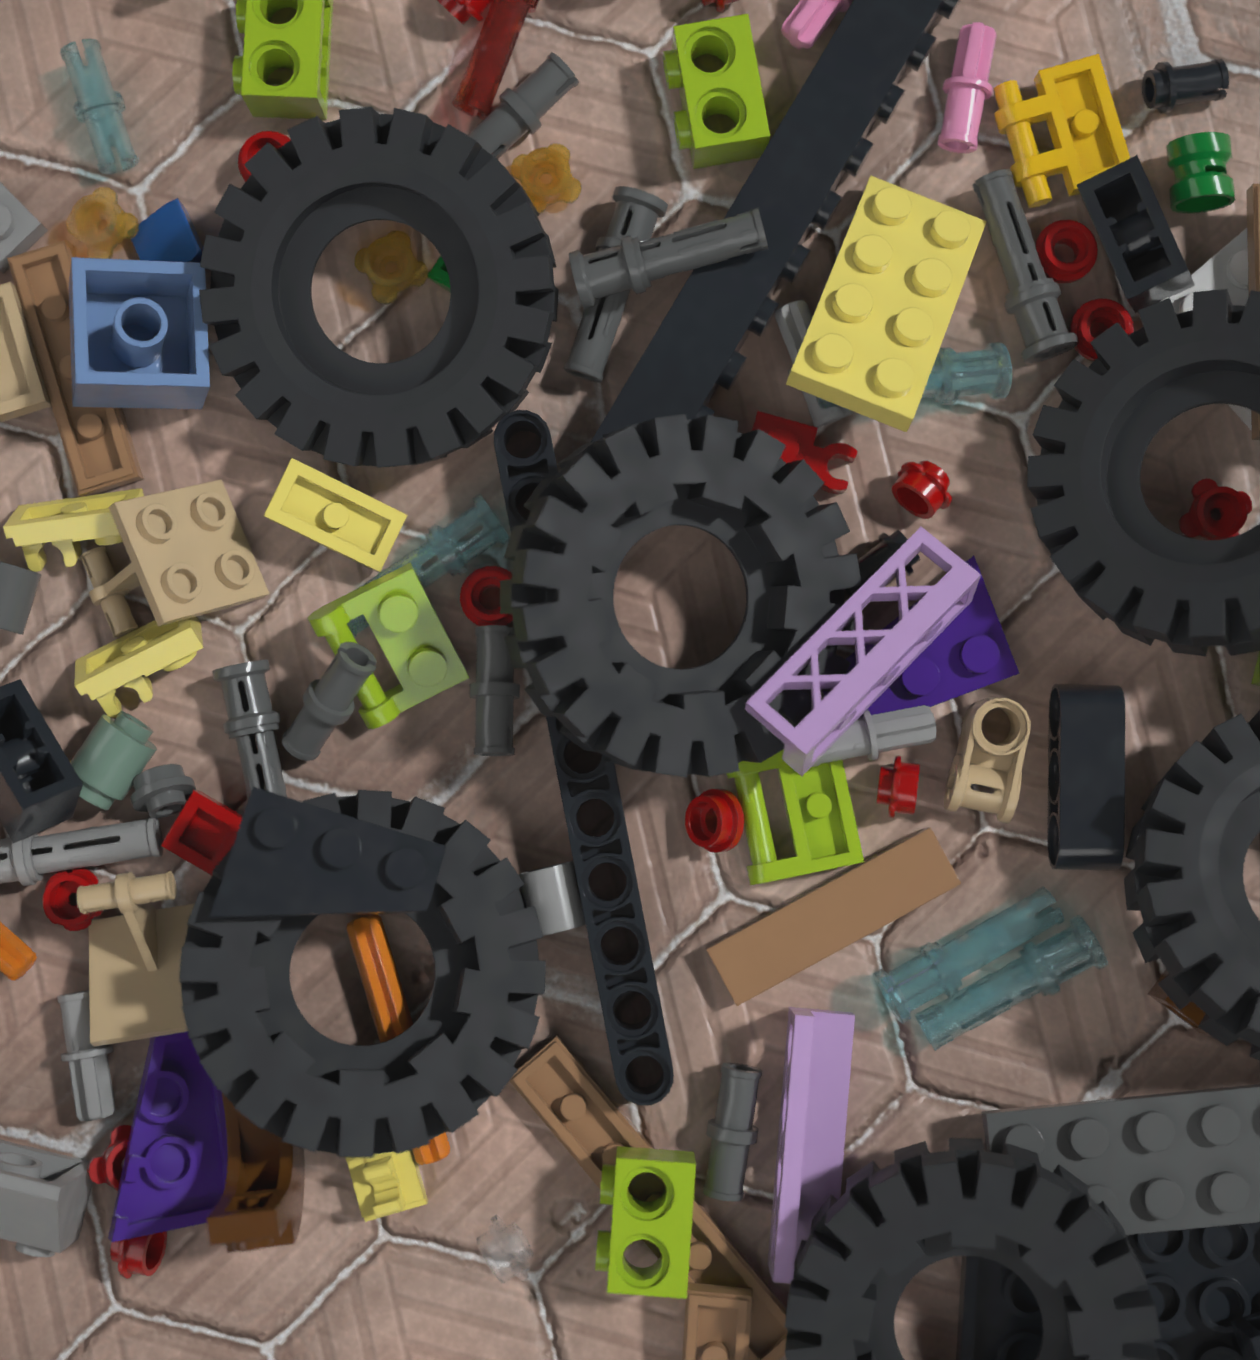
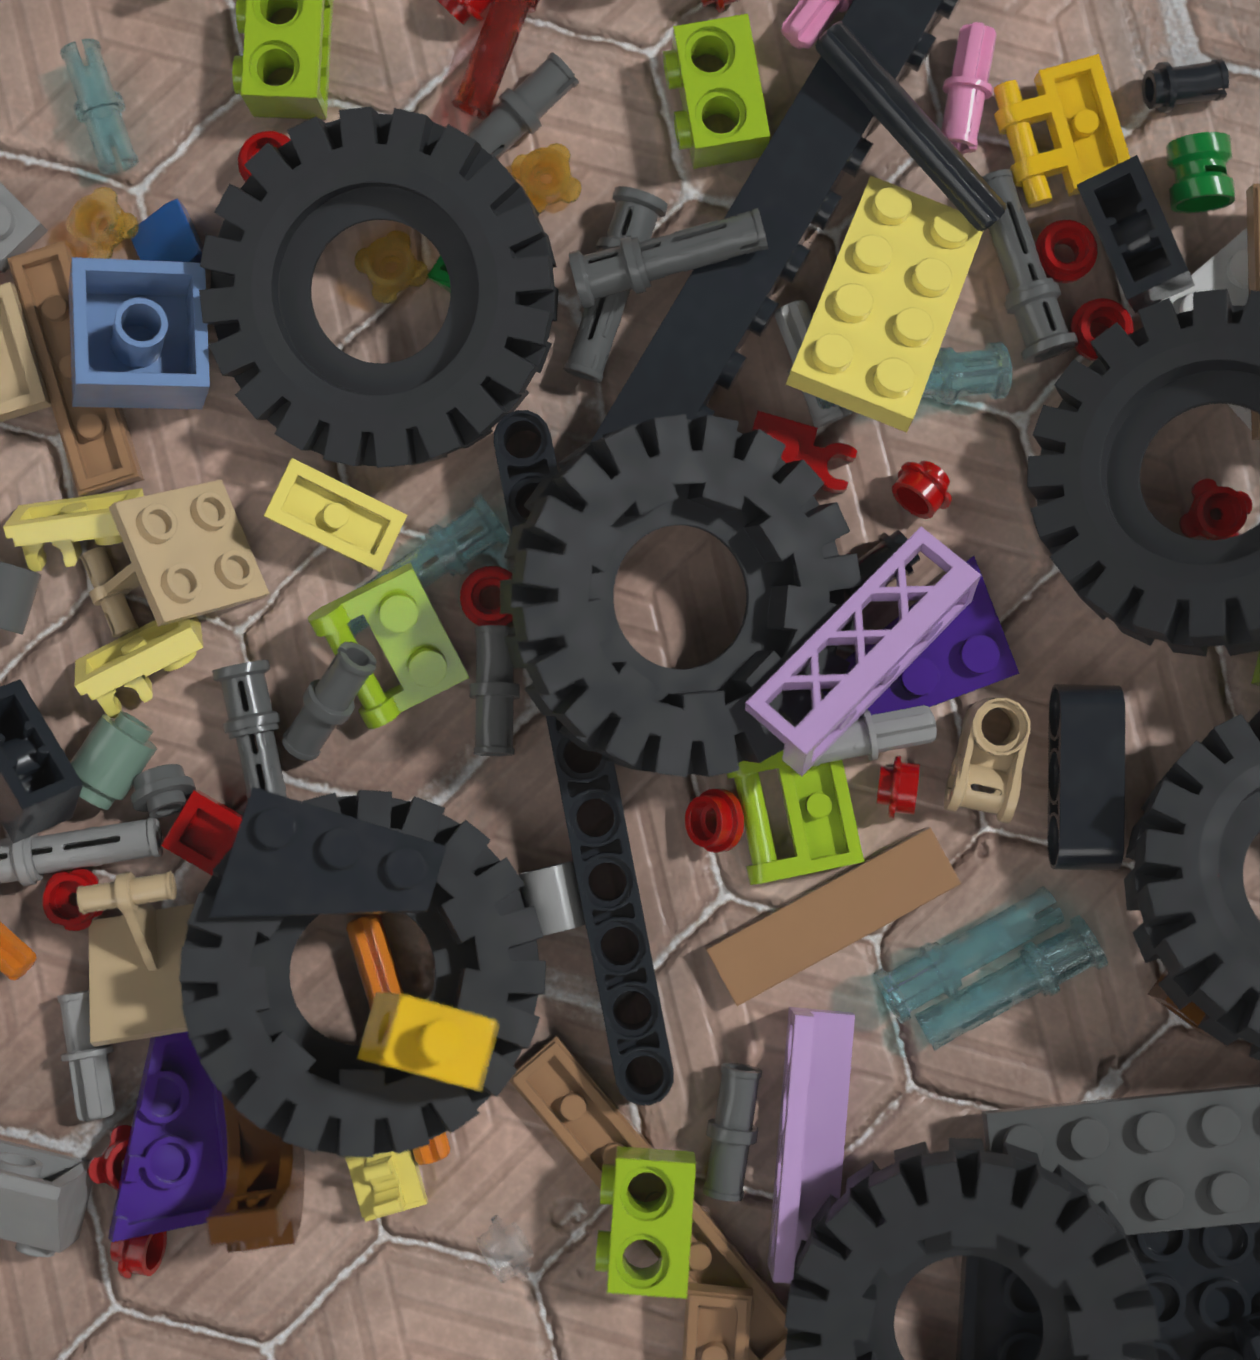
(429, 1040): none -> yellow torso
(910, 126): none -> black axle

